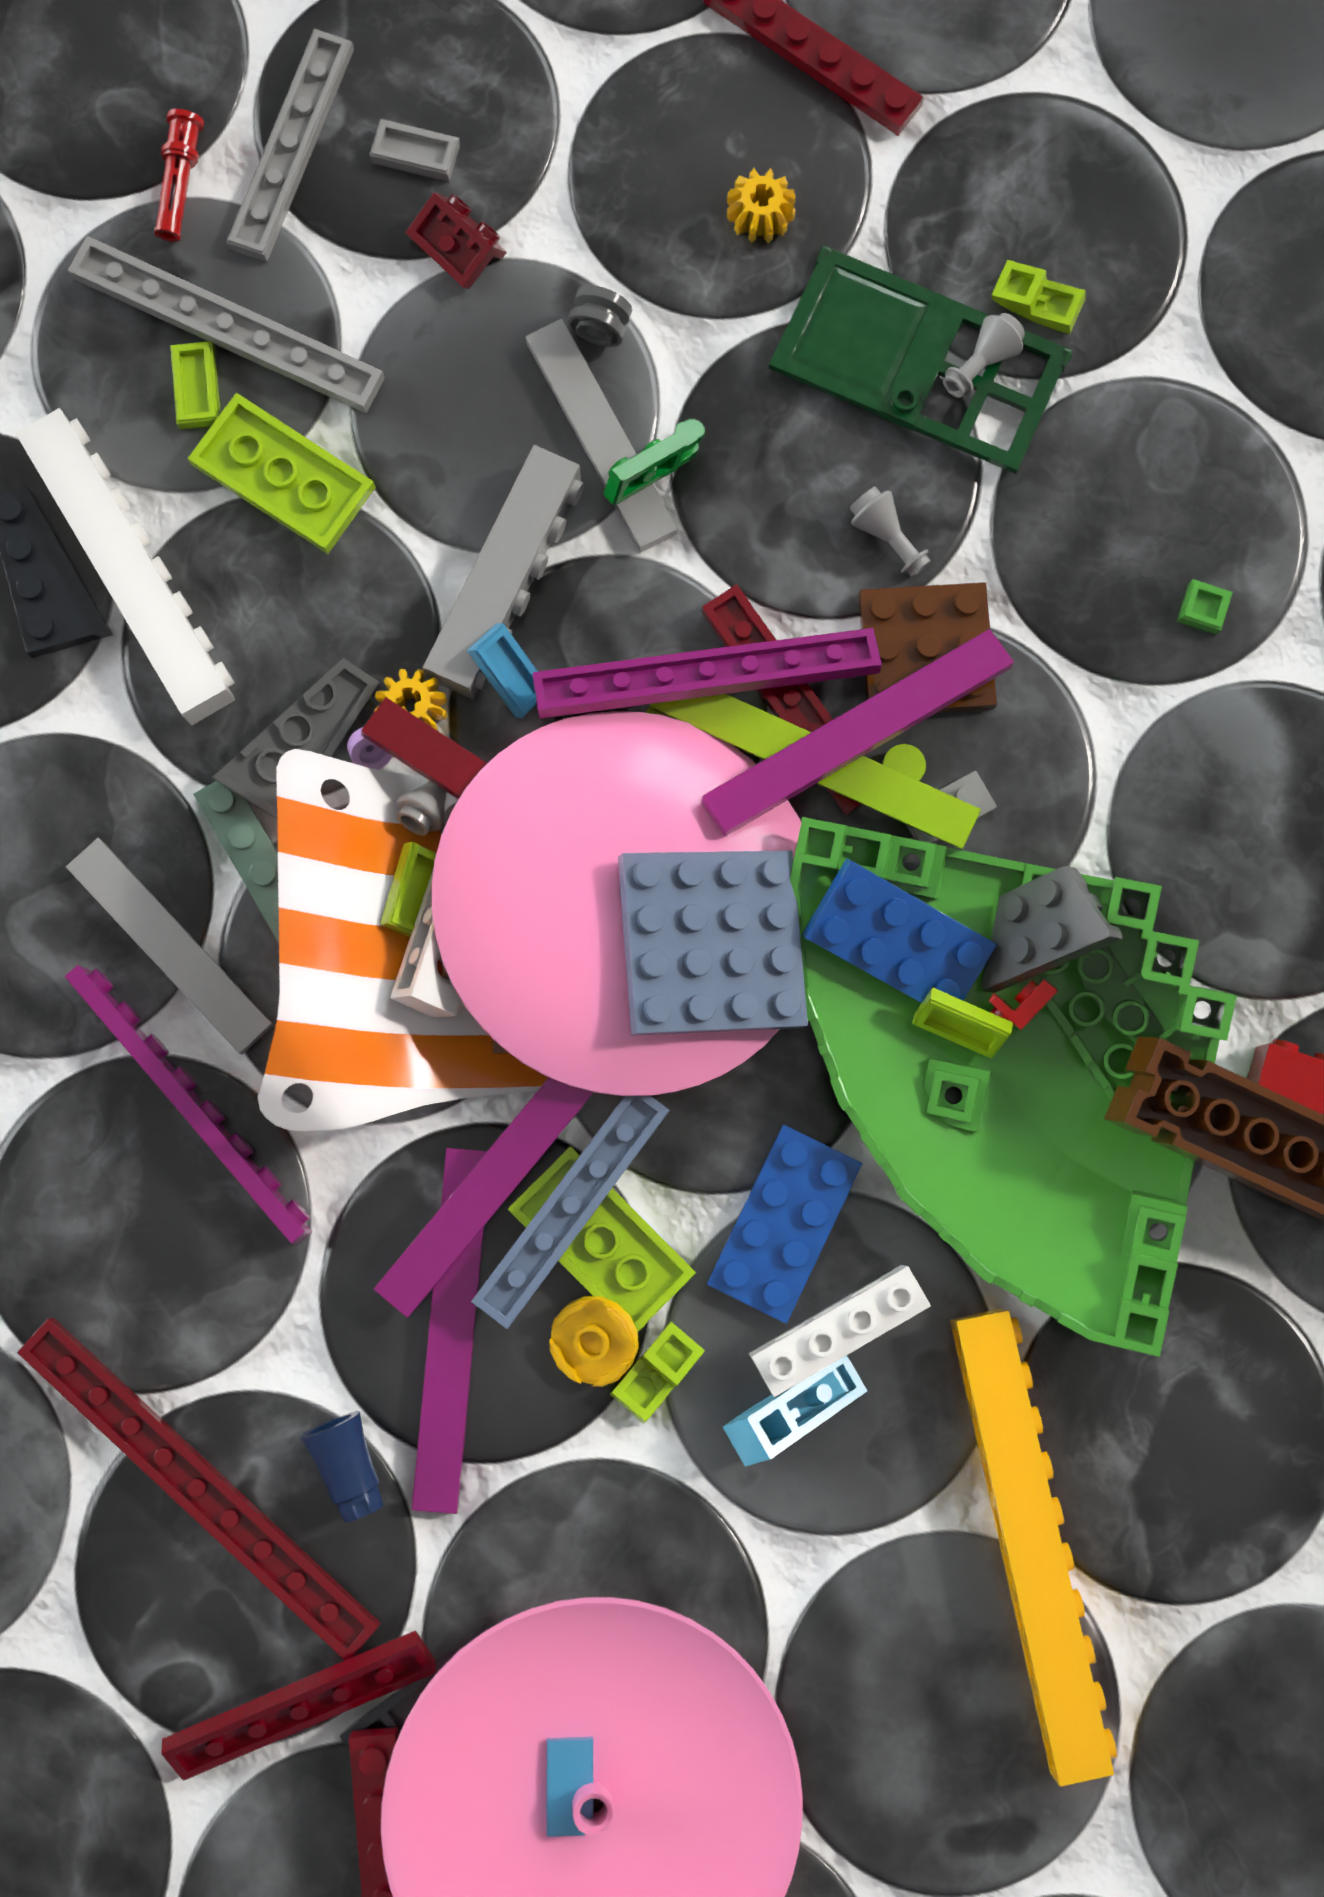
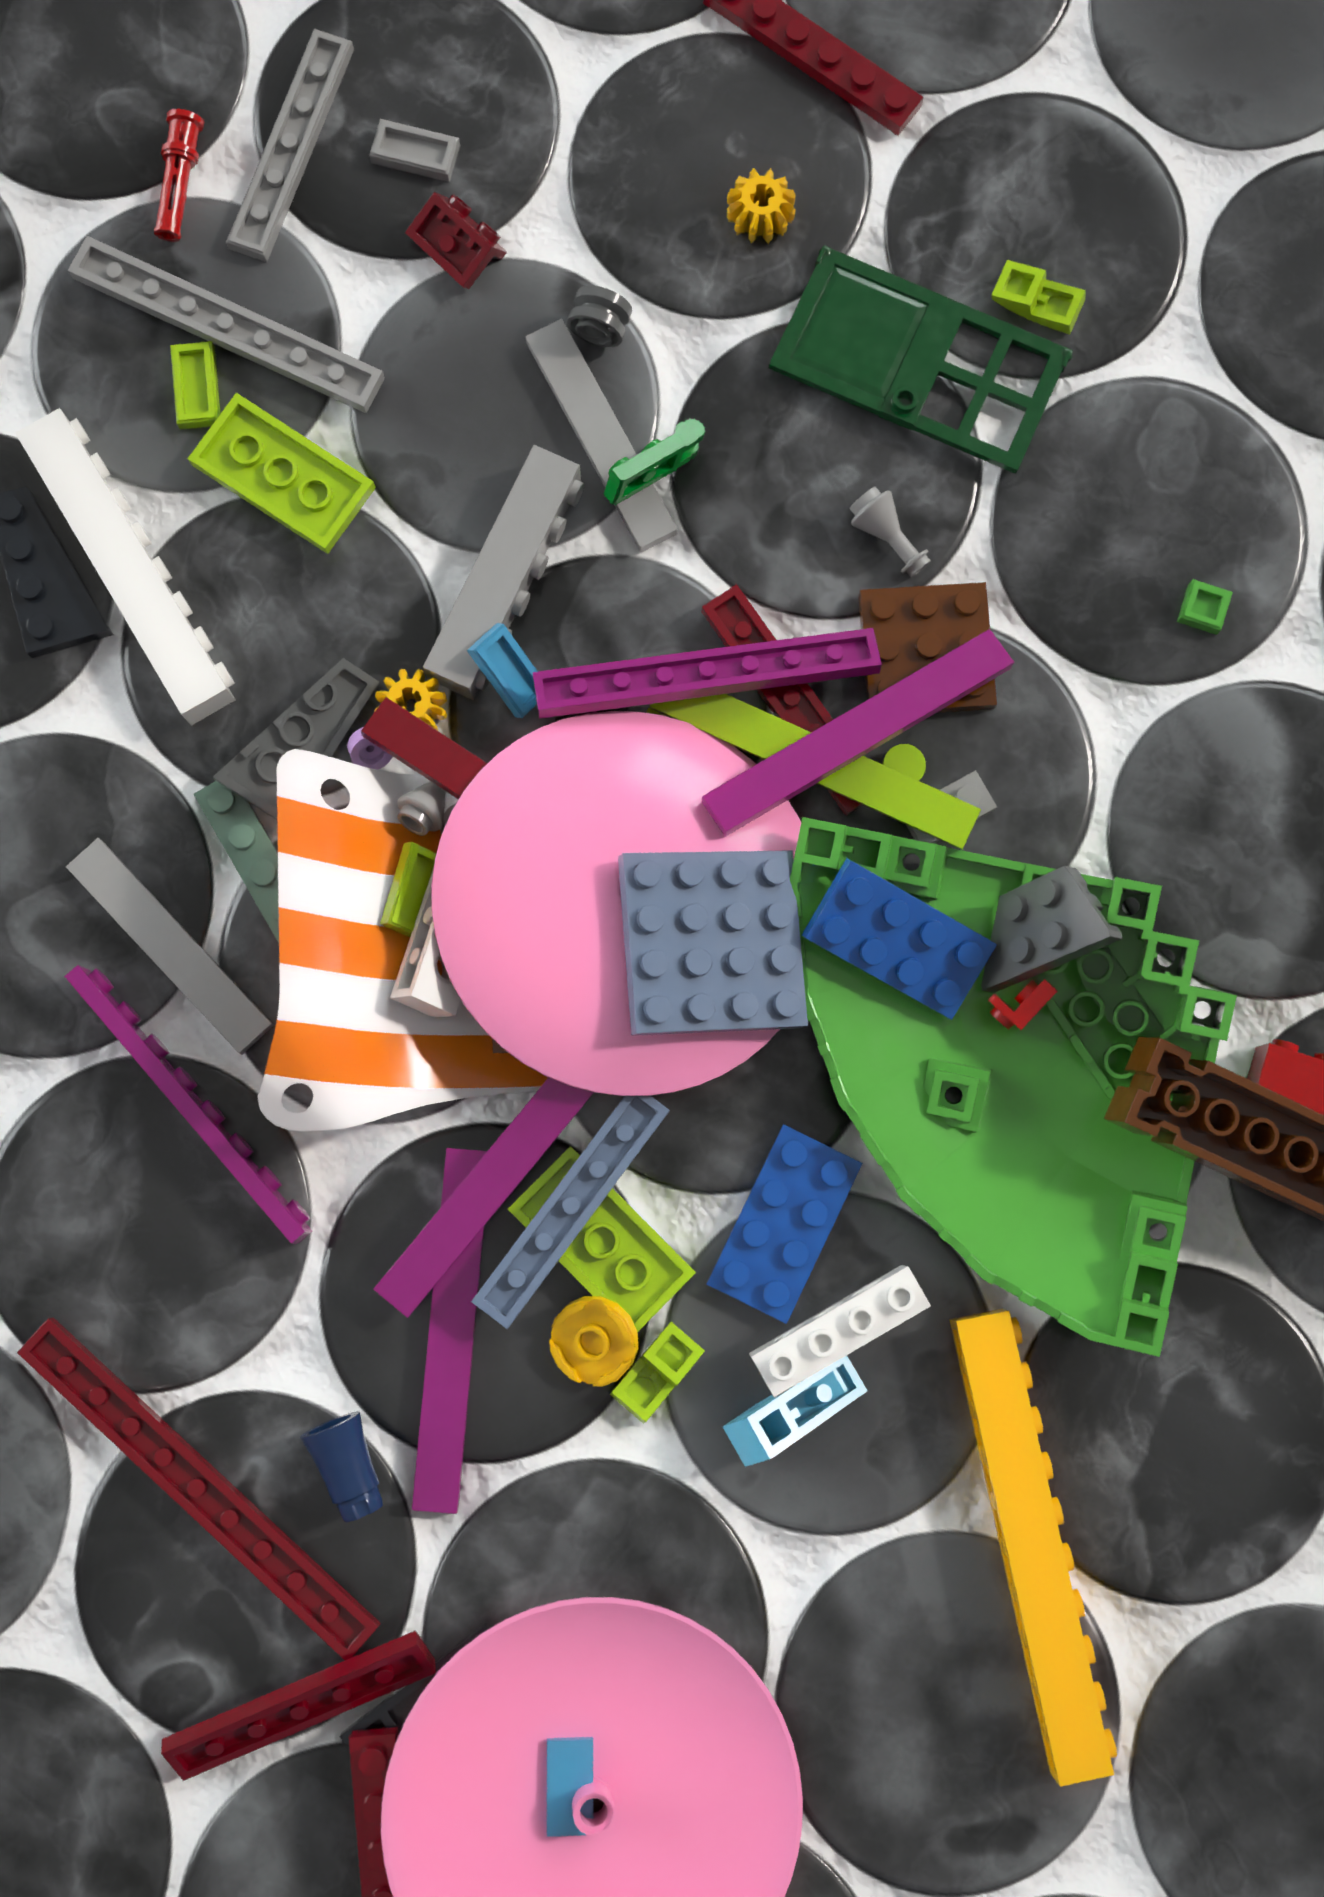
(962, 1023): lime tile -> none
(997, 341): light grey piece -> none

